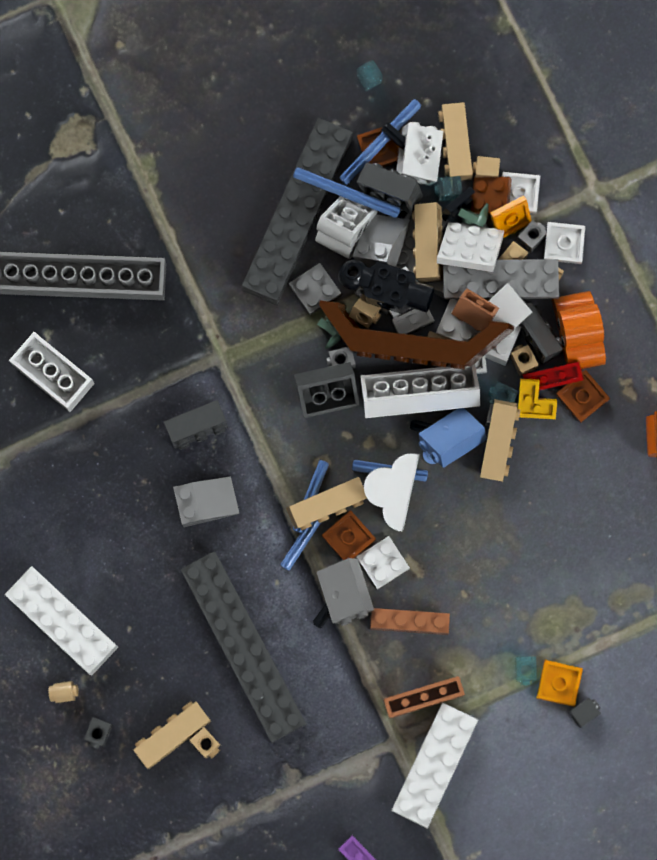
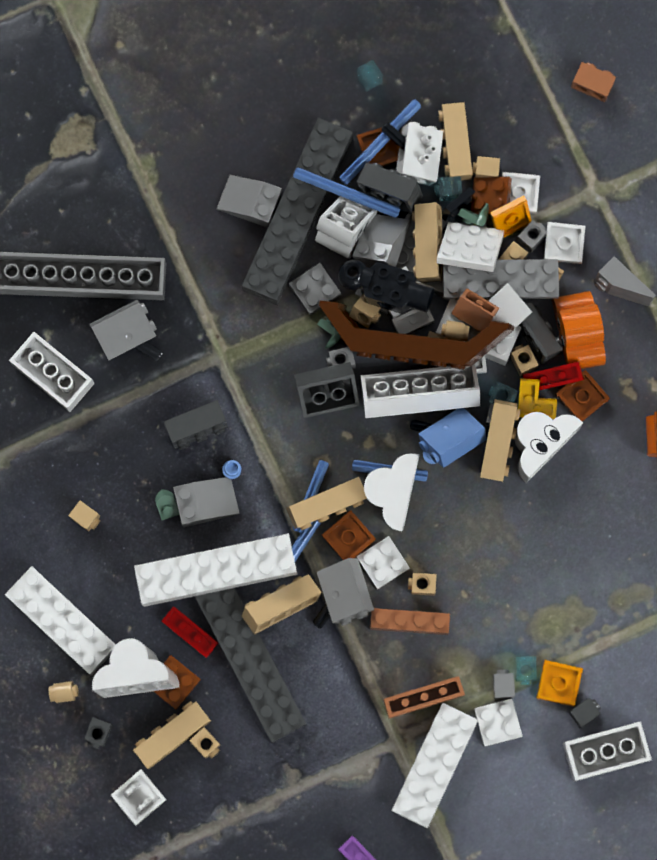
(85, 516): none -> tan brick
(125, 330): none -> light grey piece
(133, 671): none -> white brick
(138, 797): none -> white plate
(166, 504): none -> sand green plate
(187, 683): none -> dark orange plate
(190, 632): none -> red plate
(215, 570): none -> white brick
(231, 469): none -> light blue plate
(250, 200): none -> light grey slope
(281, 603): none -> tan brick
(431, 584): none -> tan brick
(455, 331): none -> tan brick
(498, 722): none -> white plate
(503, 684): none -> light grey brick
(541, 439): none -> white brick
(593, 81): none -> nougat brick
(607, 751): none -> white brick
(622, 283): none -> light grey slope

